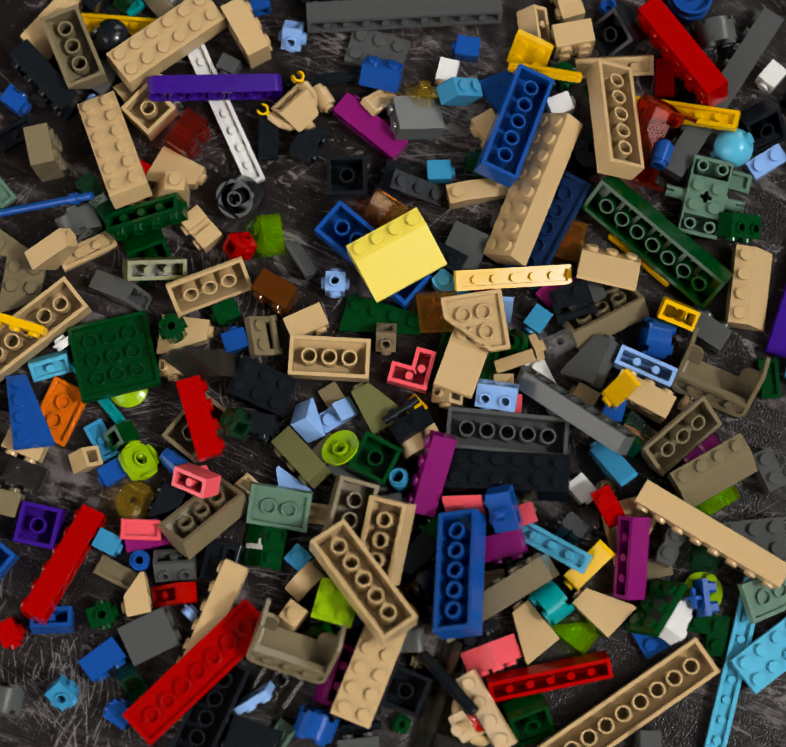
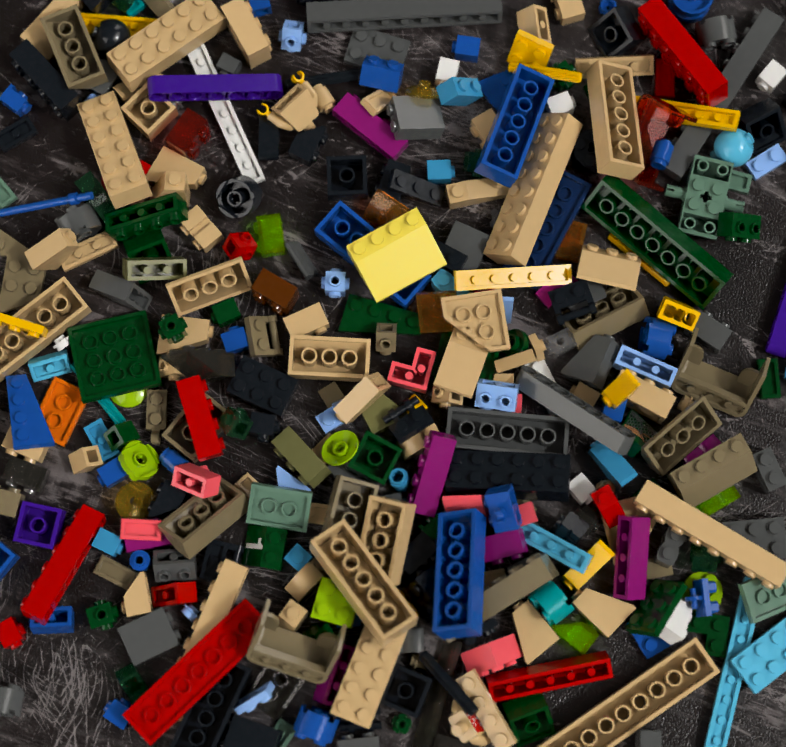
(44, 152): dark tan brick -> none
(62, 693): dark azure brick -> none
(103, 660): blue brick -> none
(156, 414): none -> dark tan plate
(307, 421): light blue slope -> none
(361, 397): none -> tan slope
(537, 320): dark azure brick -> none
(572, 39): tan brick -> none
(748, 288): tan slope -> none

